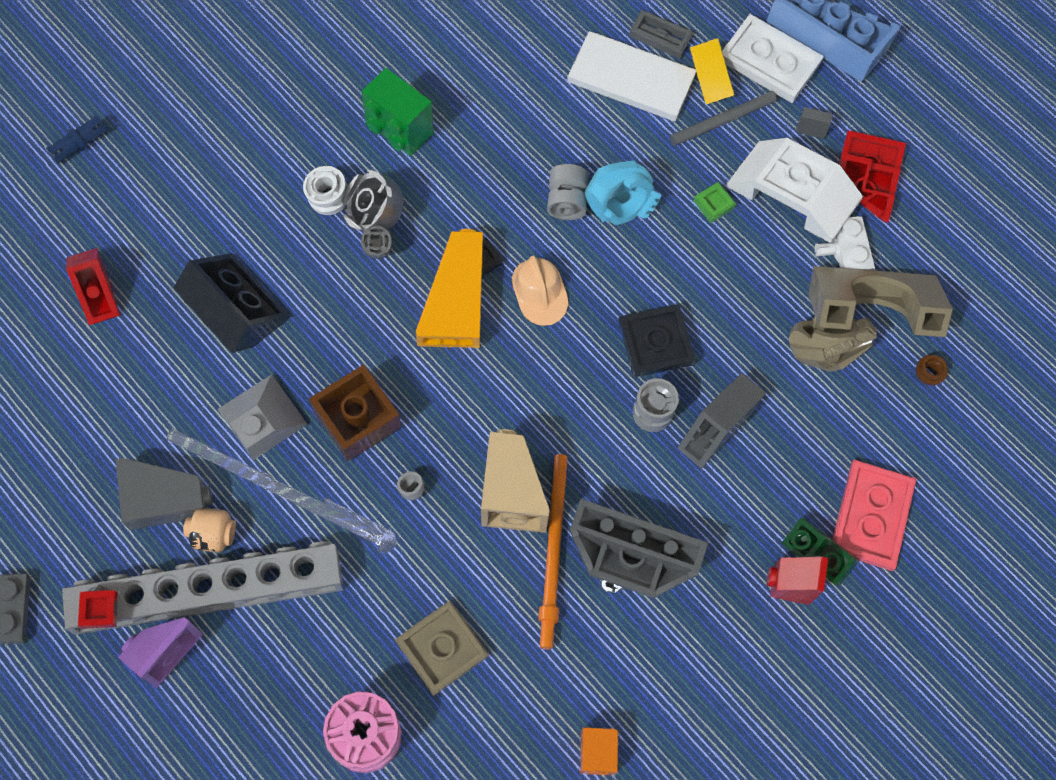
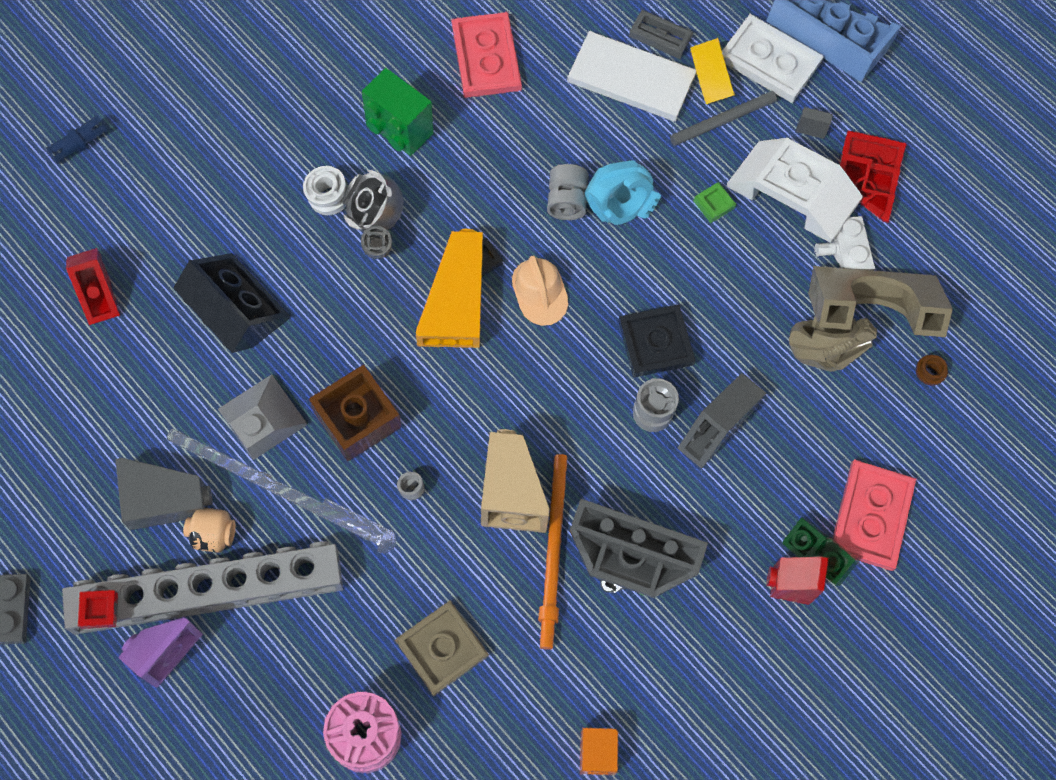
(486, 55): none -> coral tile

